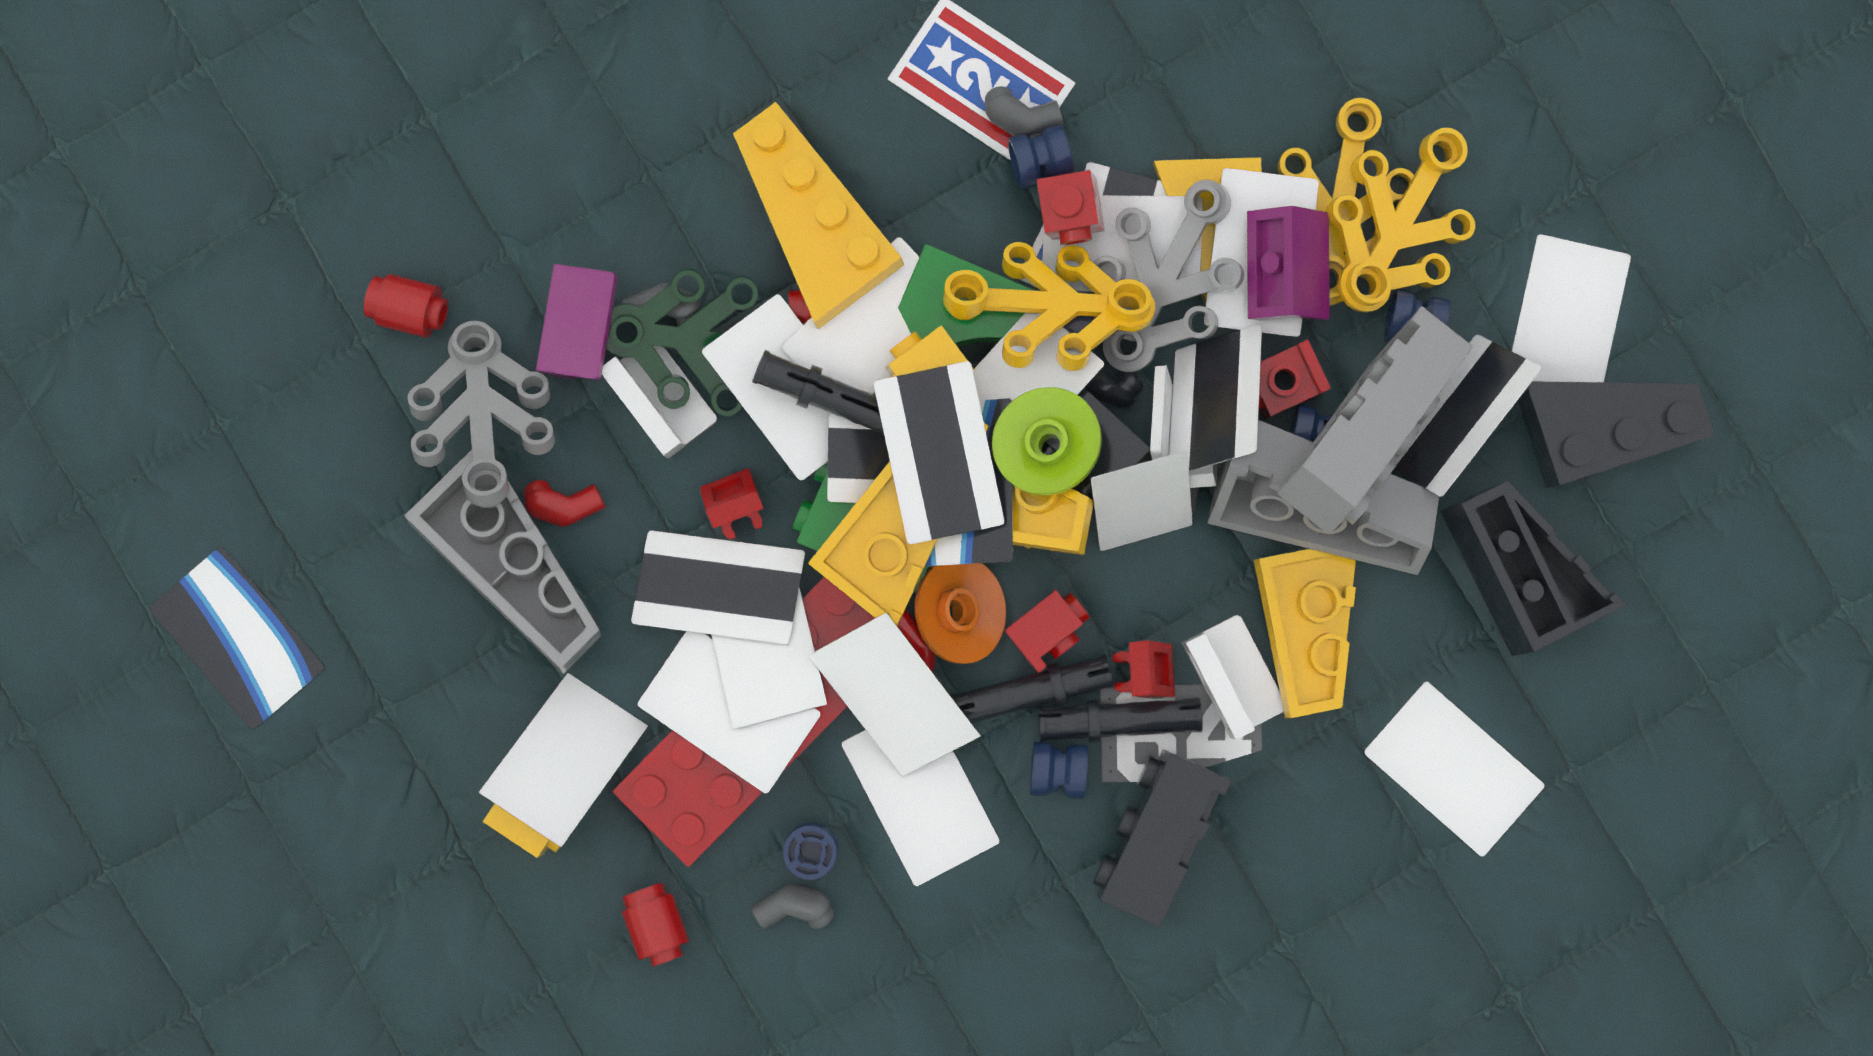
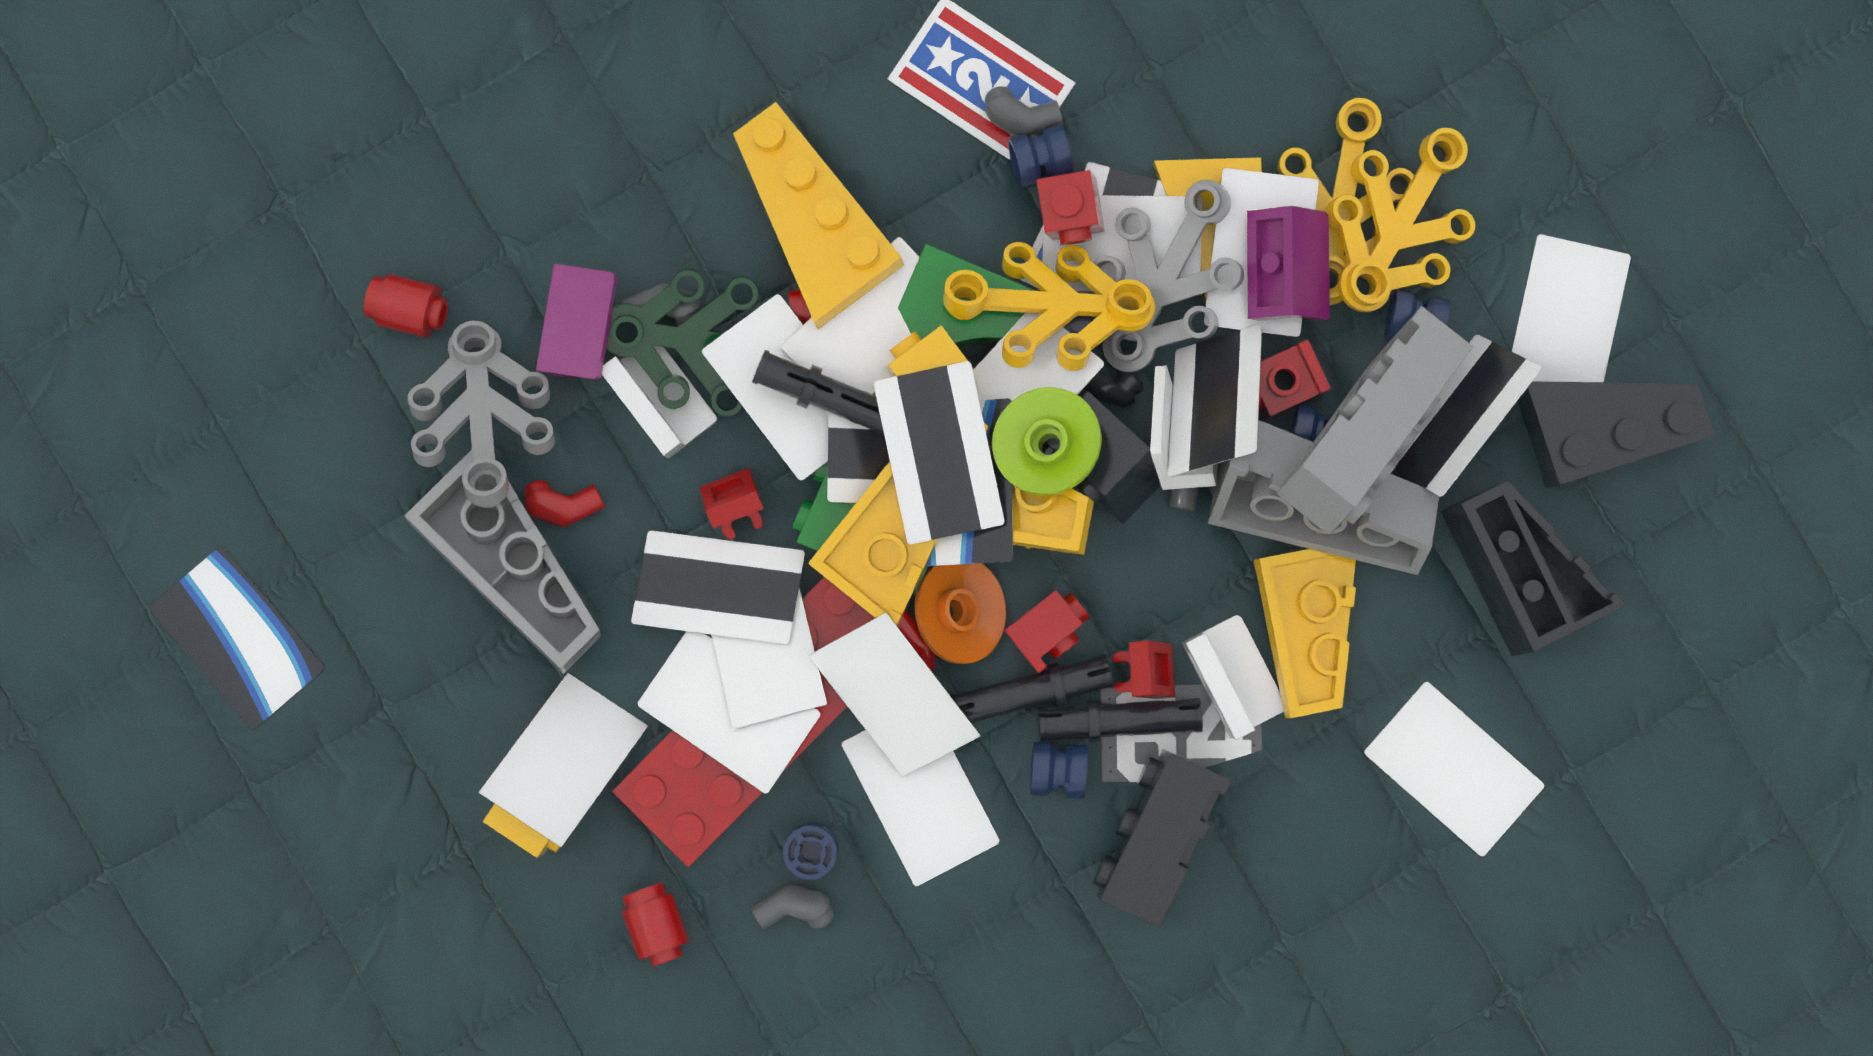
(1142, 500): white sticker -> none

